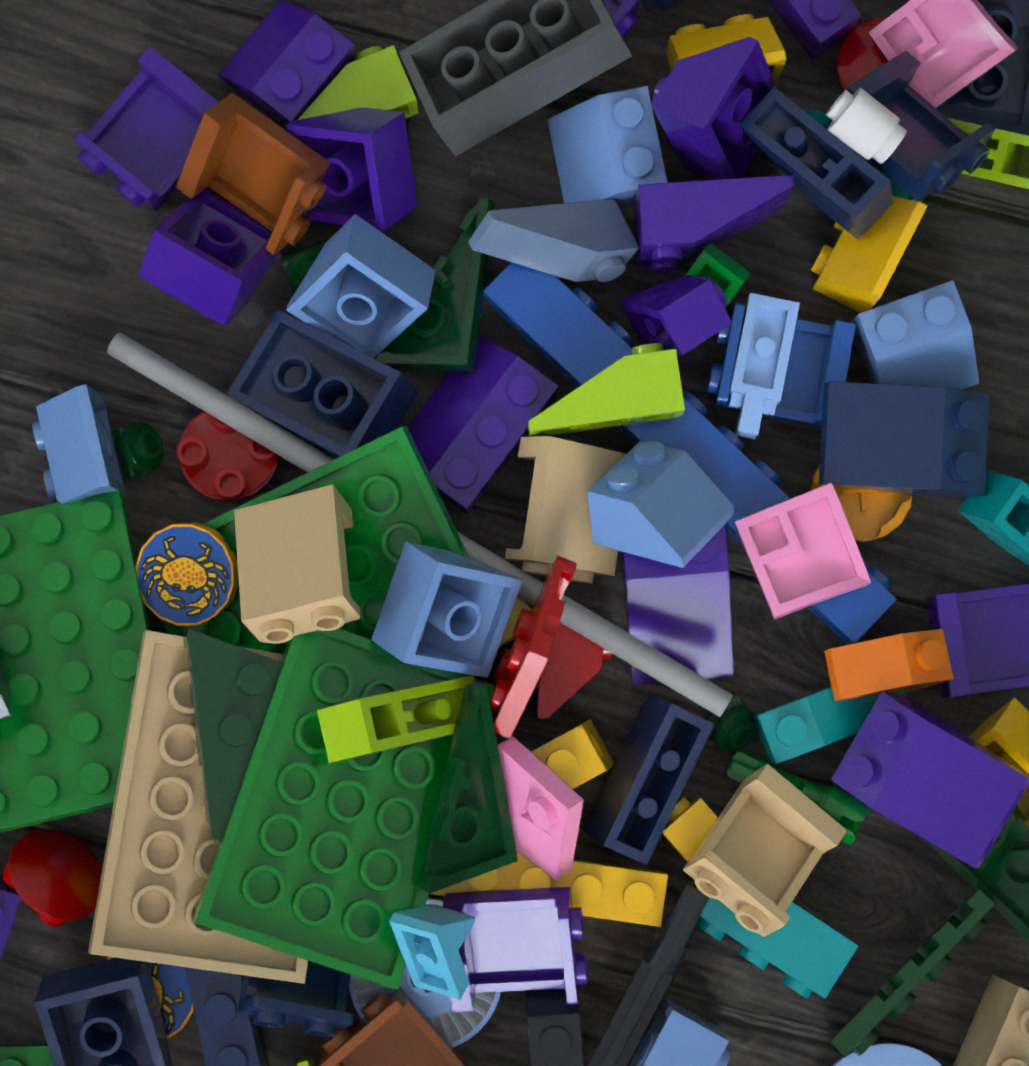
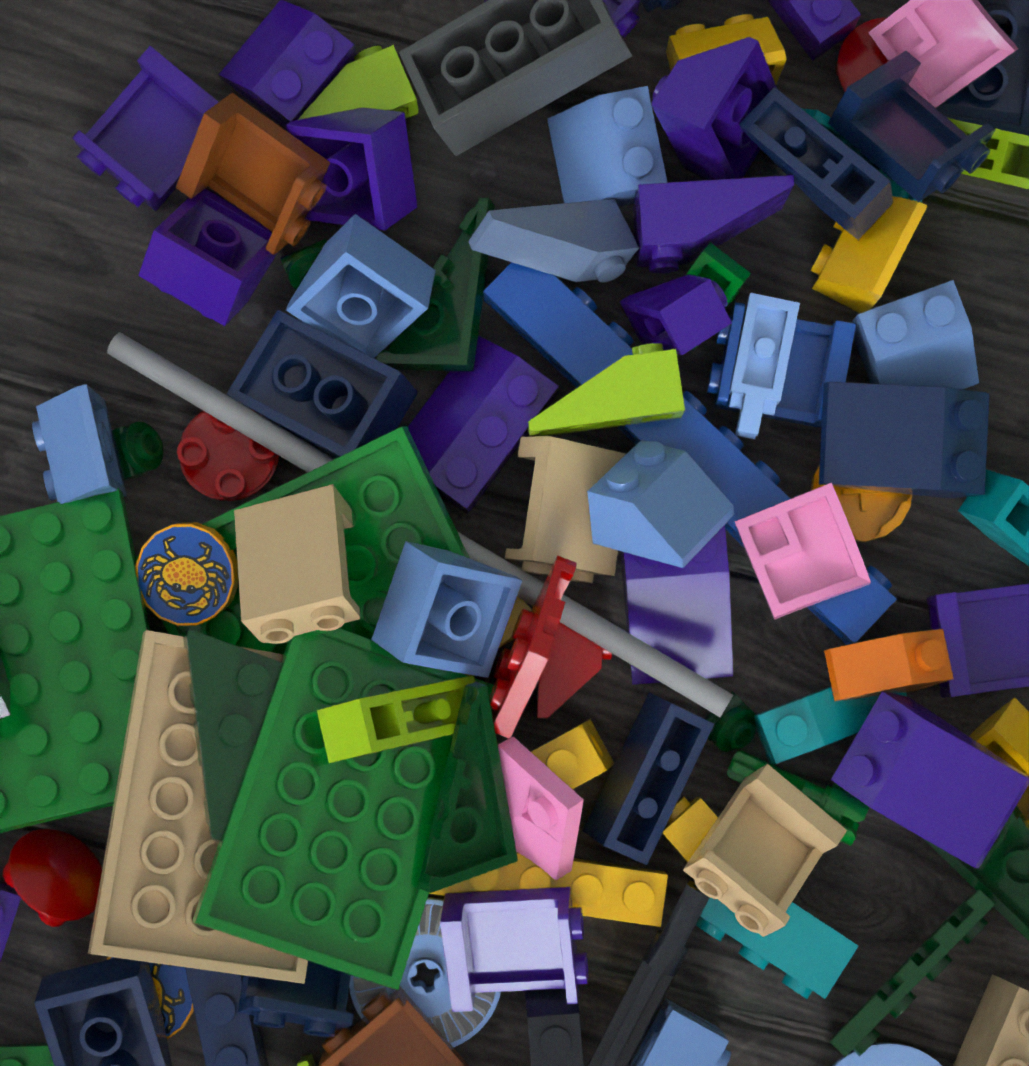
(430, 947): medium azure slope -> none
(865, 125): white brick -> none

